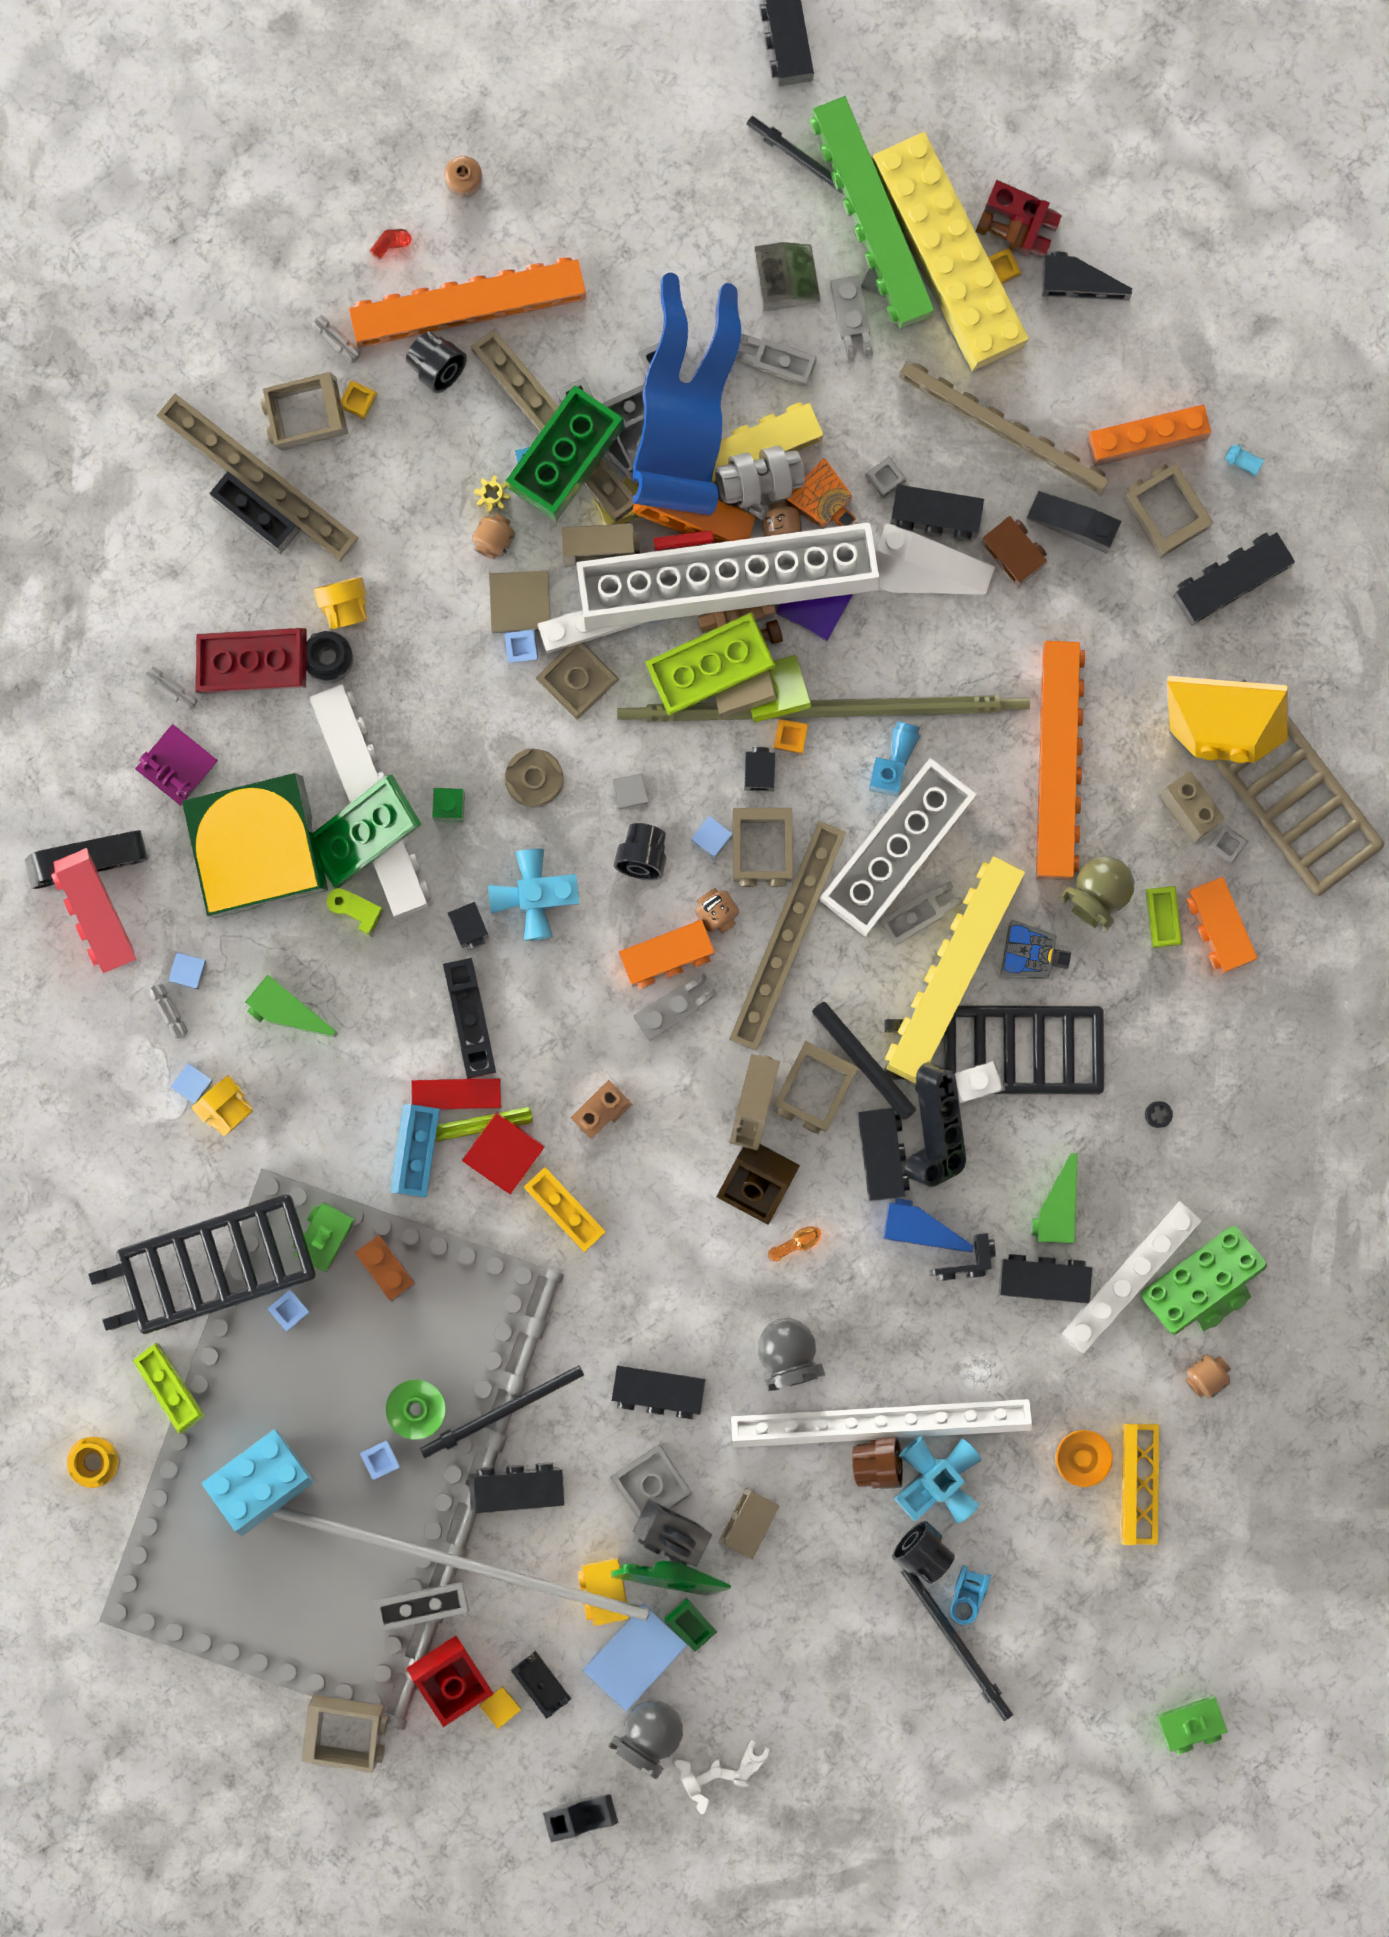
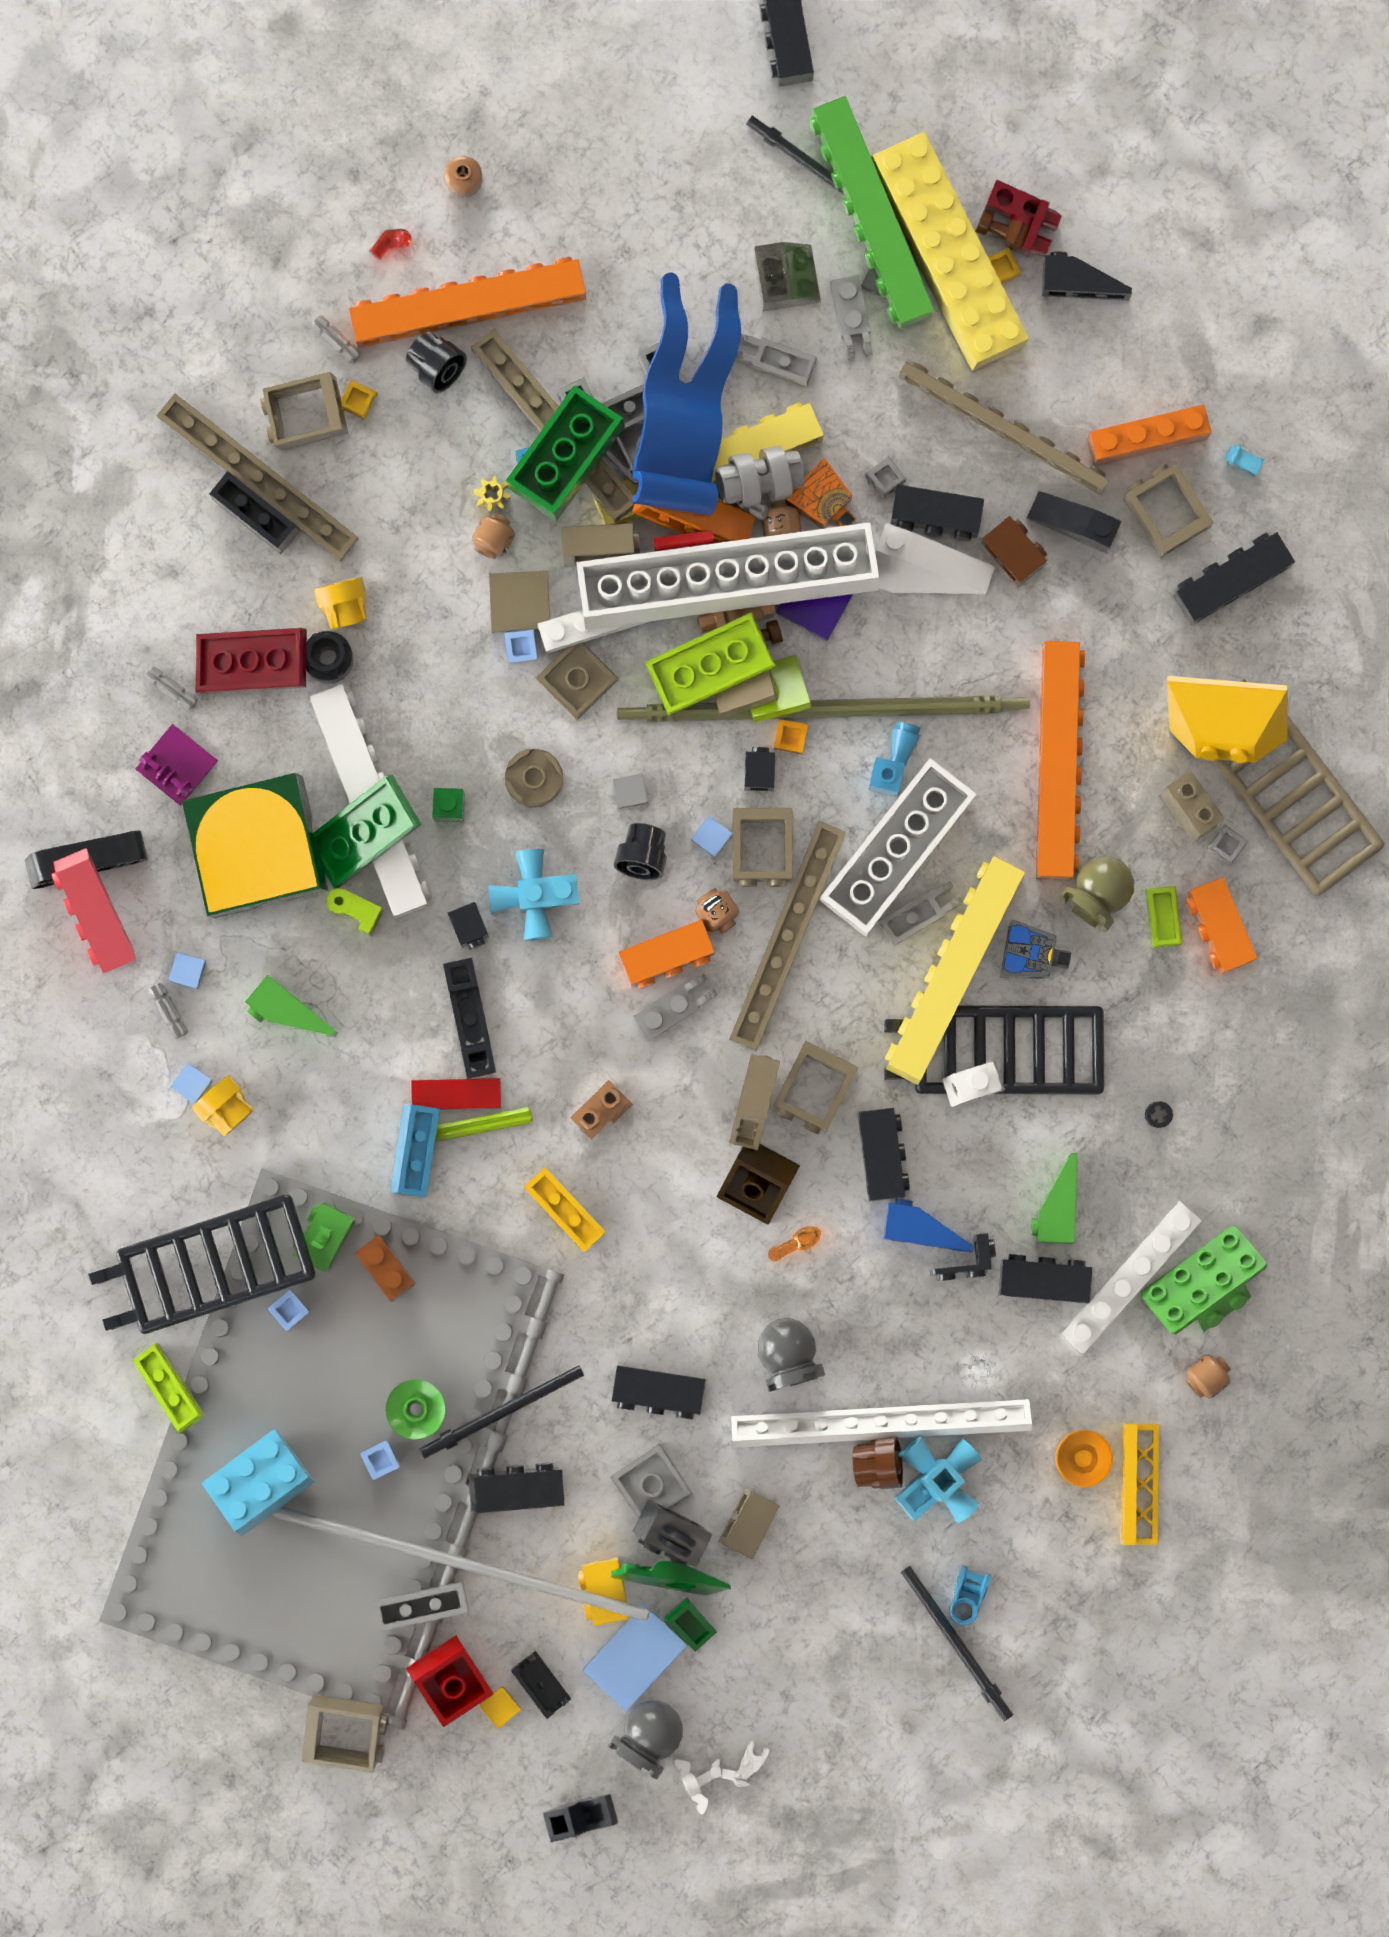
(77, 1462): yellow piece -> none
(503, 1153): red tile -> none
(864, 1060): black axle -> none
(923, 1553): black piece -> none
(942, 1128): black beam -> none
(1192, 1724): bright green brick -> none

